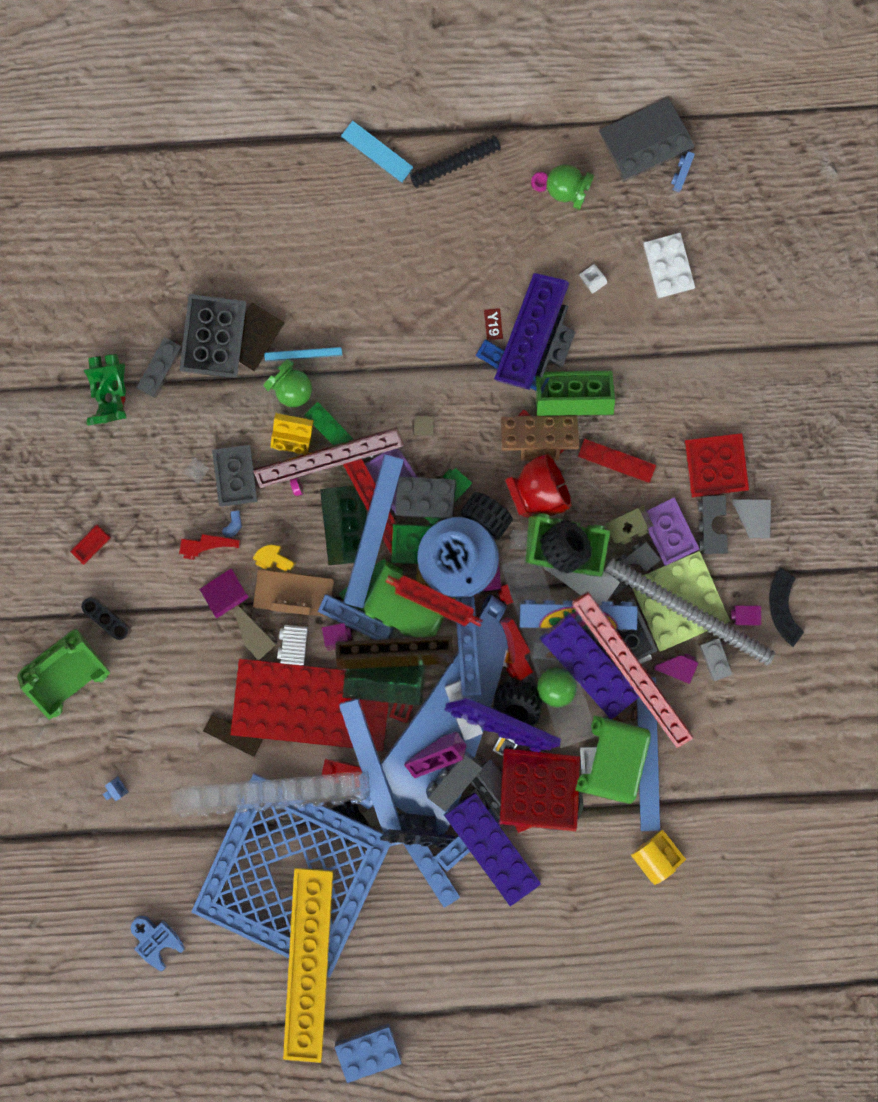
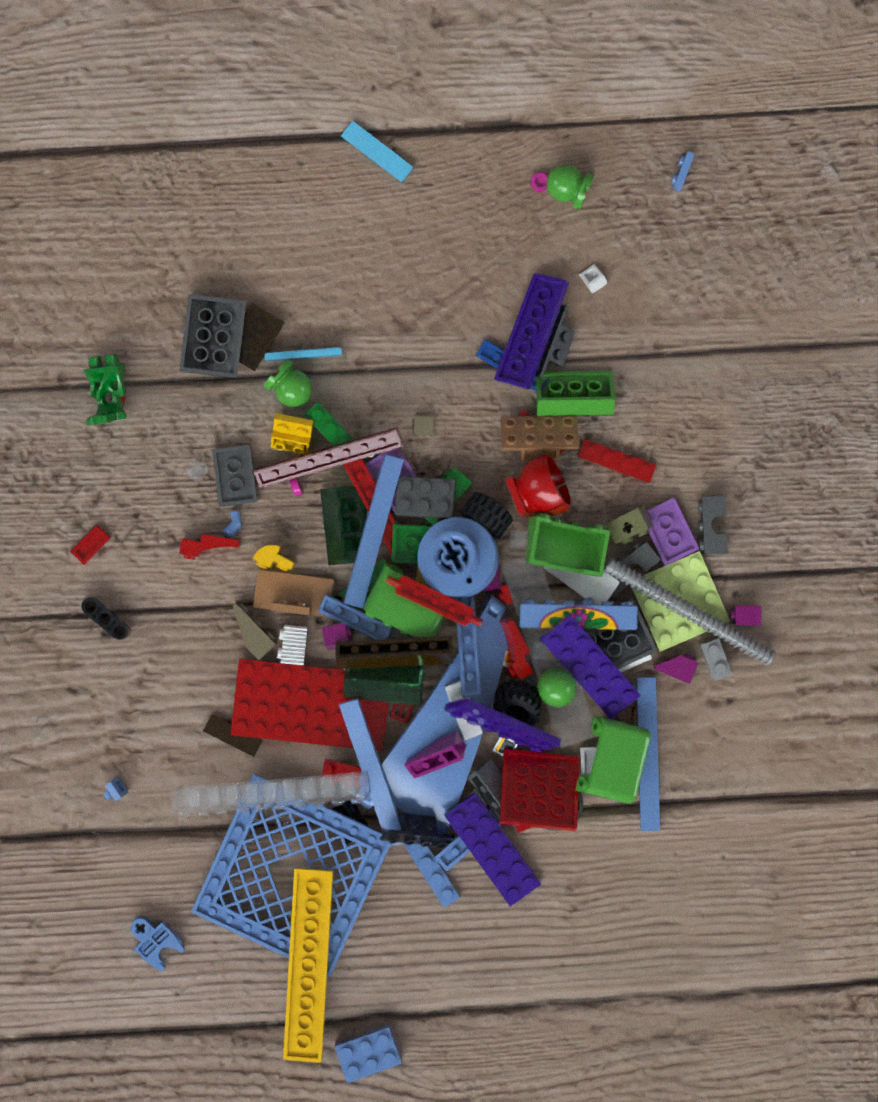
(61, 673): bright green windscreen -> none
(159, 367): dark grey arch -> none
(224, 593): magenta tile -> none
(371, 816): dark tan tile -> none
(453, 781): dark grey brick -> none
(455, 161): black piece -> none
(493, 324): clear red sticker -> none
(566, 546): black tyre -> none
(632, 669): plate -> none
(646, 139): dark grey slope -> none
(658, 857): yellow brick -> none
(669, 265): white plate -> none
(716, 465): red plate -> none
(755, 517): light grey slope -> none
(779, 607): black tile -> none

